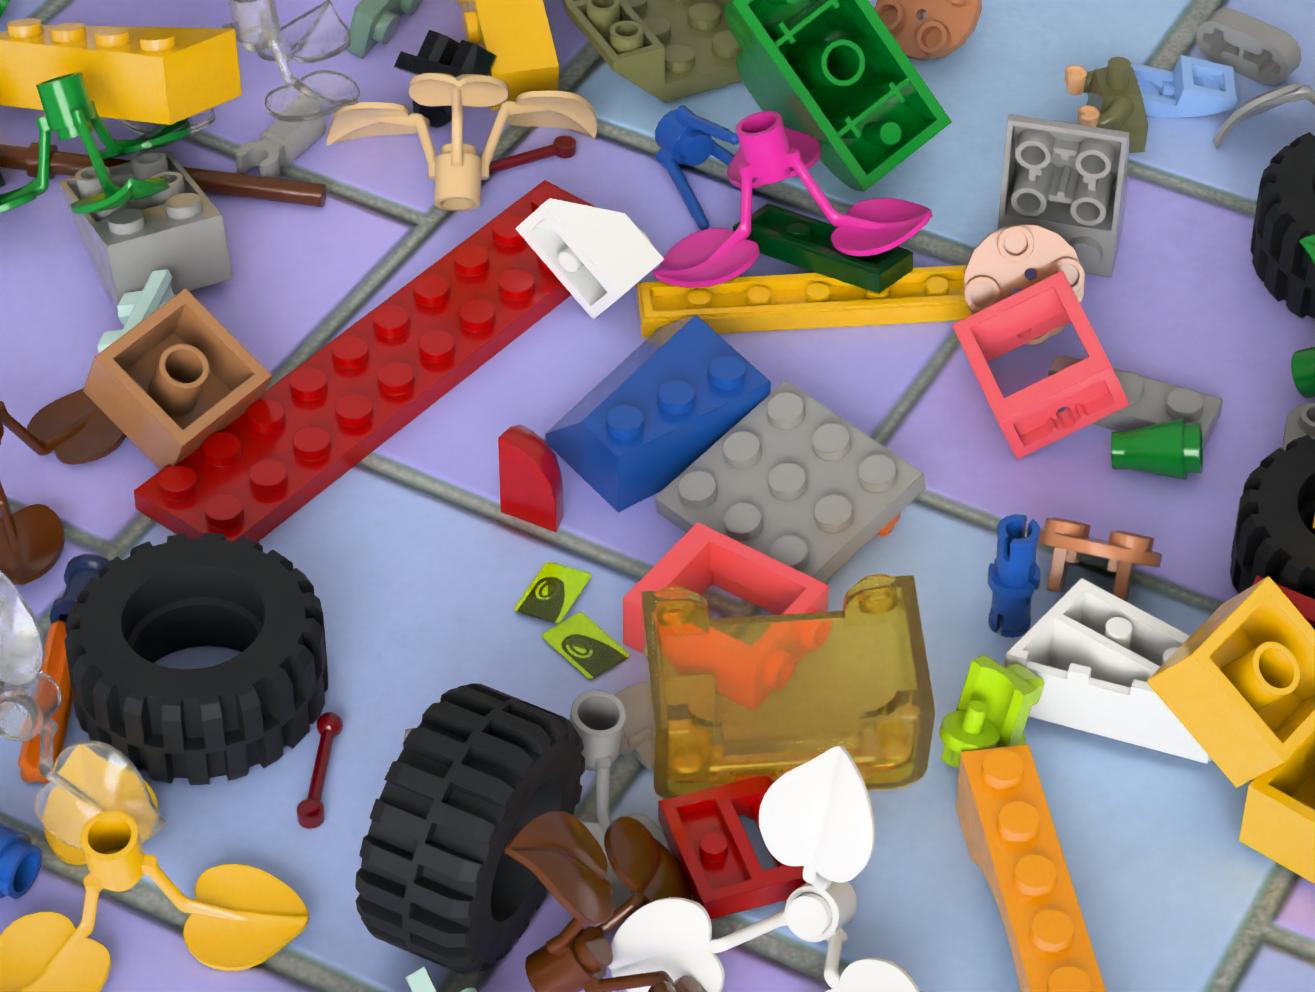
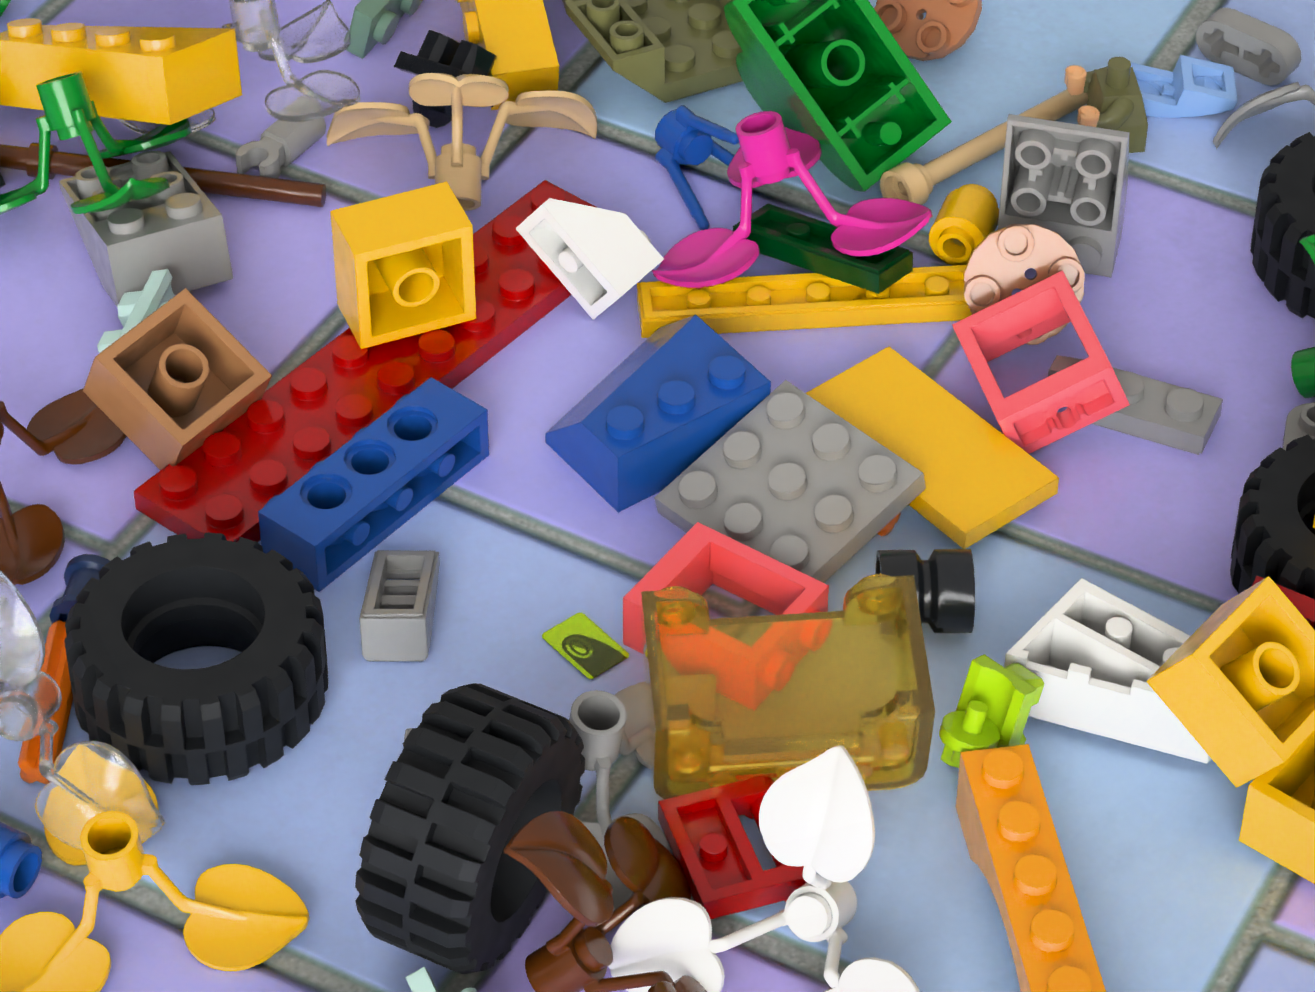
(311, 811): dark red hinge -> none
(375, 482): none -> blue brick
(399, 613): none -> light grey slope
(404, 264): none -> yellow brick
(530, 478): red brick -> none
(552, 592): clear neon green sticker -> none
(562, 147): dark red hinge -> none
(916, 181): none -> tan piece
(942, 585): none -> black wheel
(963, 223): none -> yellow brick
(969, 467): none -> yellow tile
(1014, 575): blue pin -> none
(1122, 550): nougat plate -> none
(1160, 449): green cone -> none

